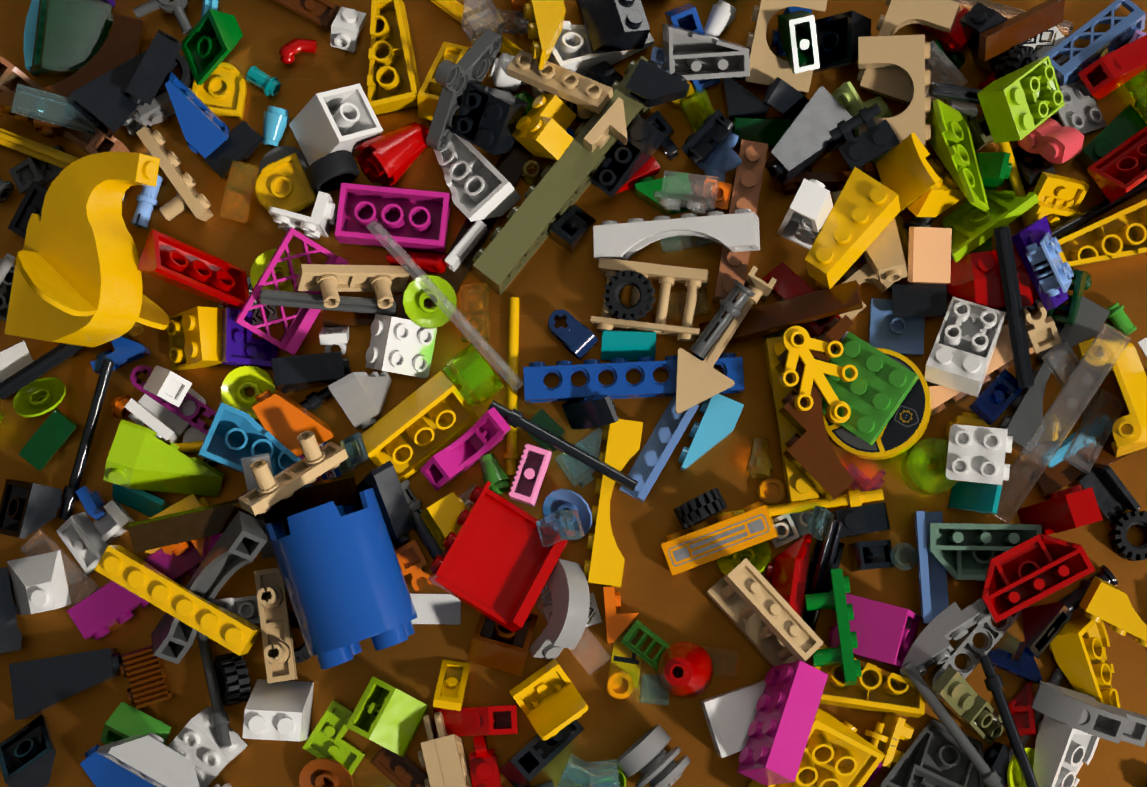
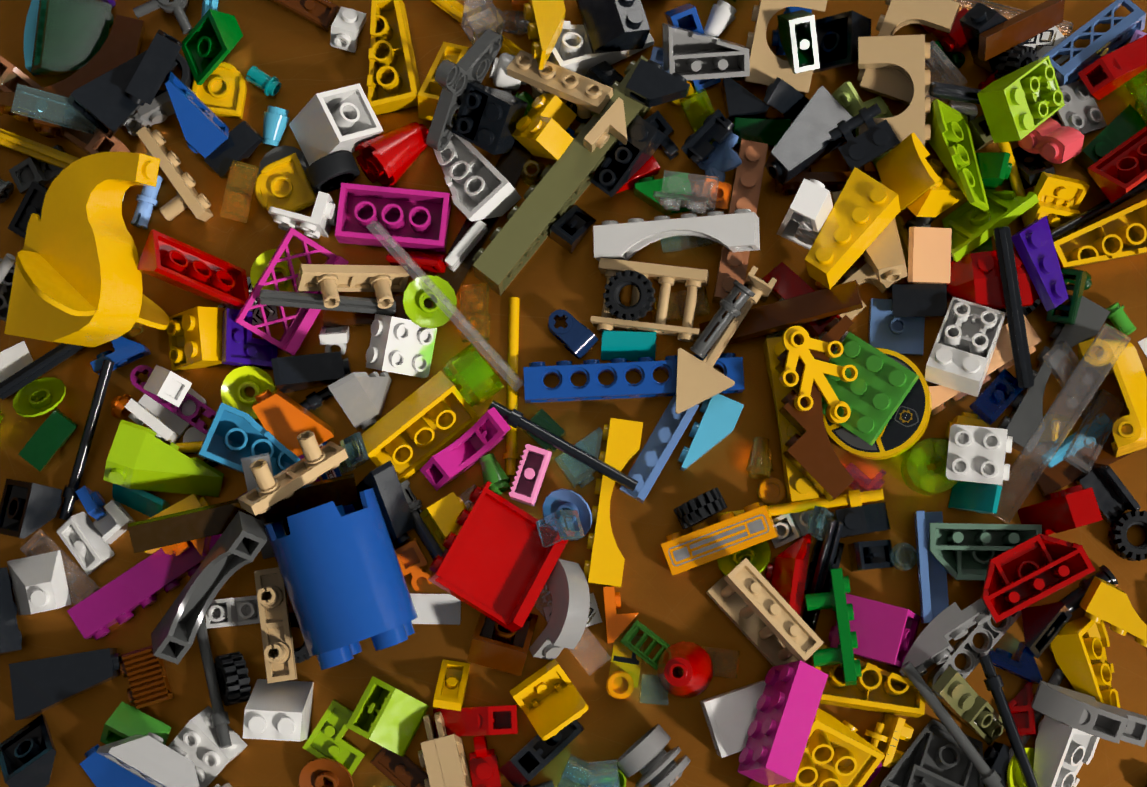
(156, 588): yellow arch -> none
(295, 46): red arm -> none
(590, 413): black slope -> none
(1042, 330): tan plate -> none
(1061, 271): light blue hinge -> none

